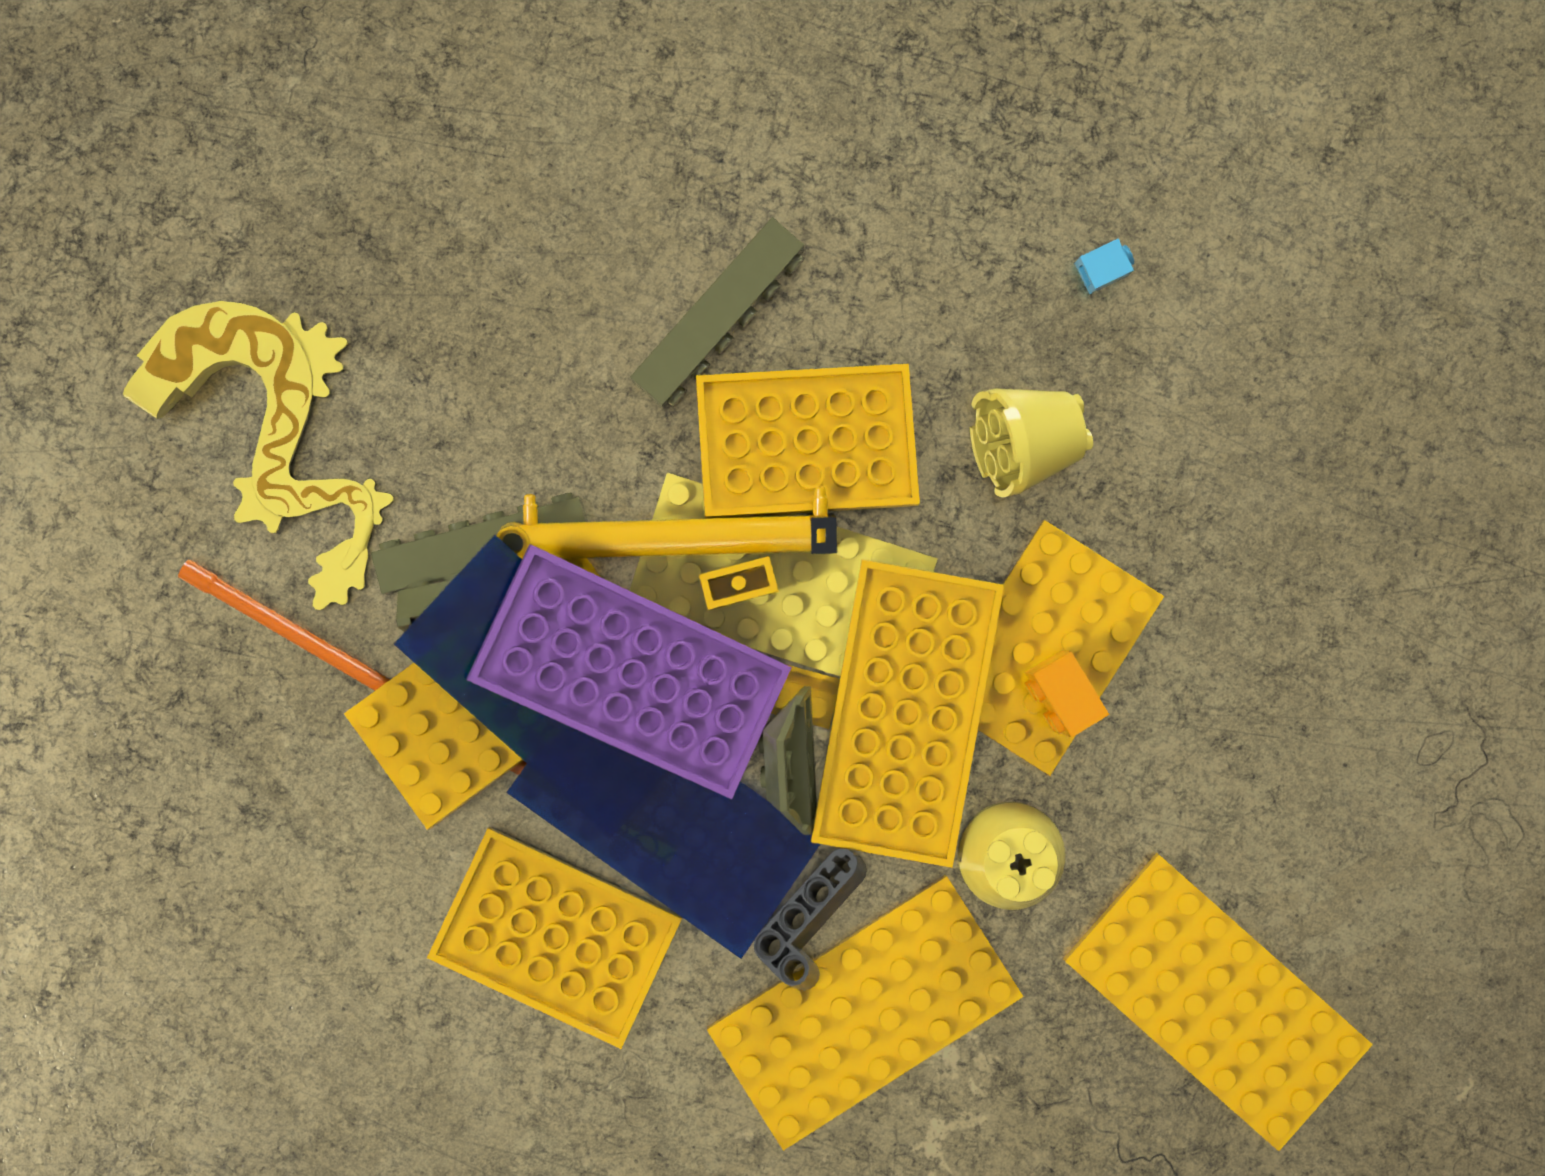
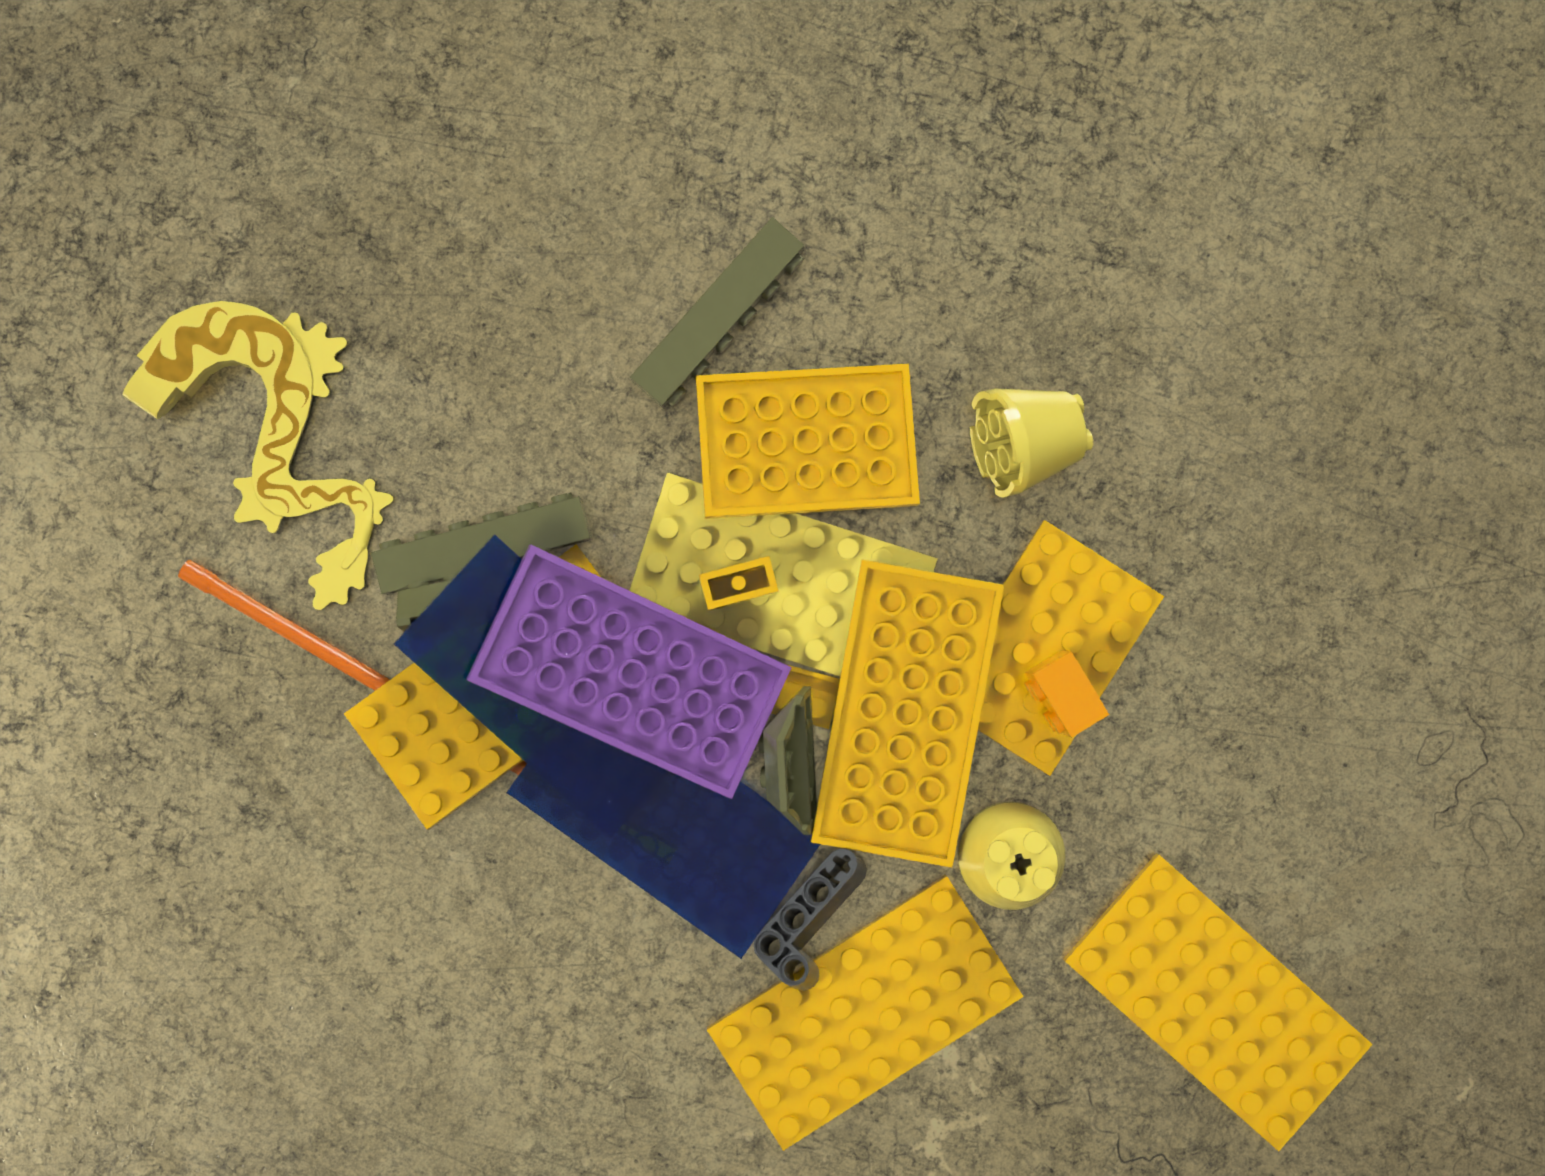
(554, 937): yellow plate -> none
(679, 537): yellow piece -> none
(1105, 265): medium azure brick -> none

